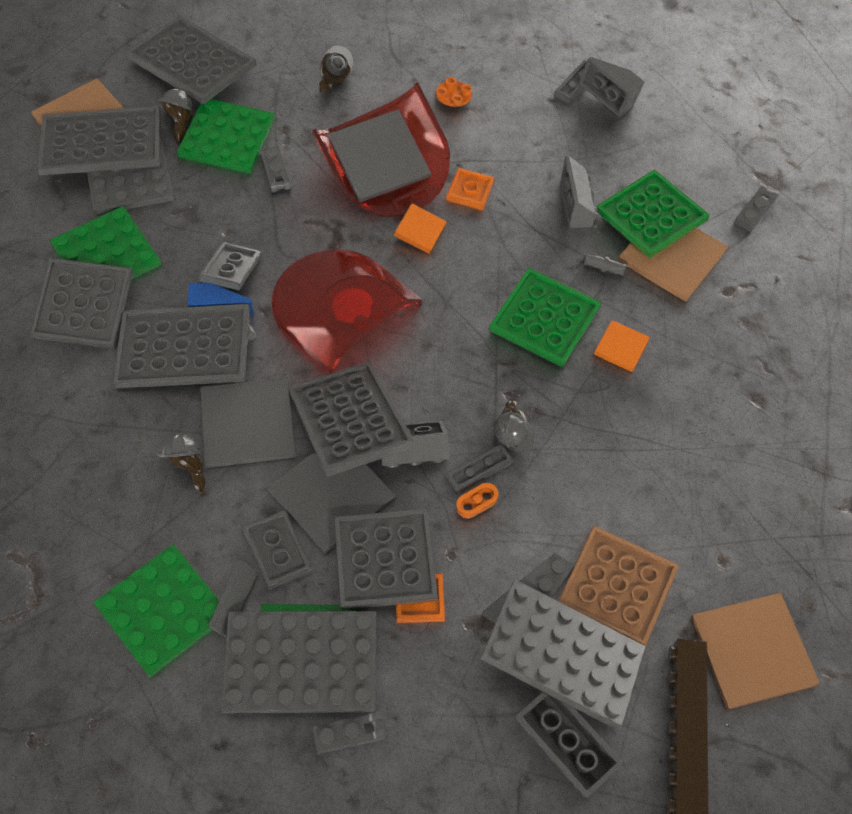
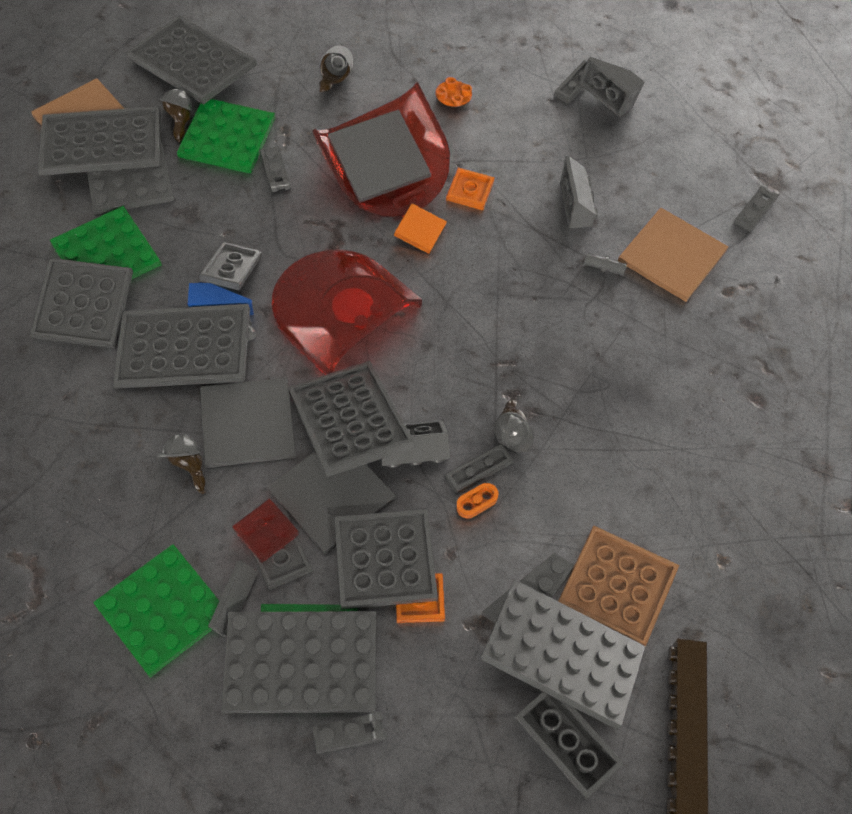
(265, 530): none -> clear red plate
(545, 317): green plate -> none
(622, 346): orange tile -> none
(652, 213): green plate -> none
(754, 651): medium nougat tile -> none

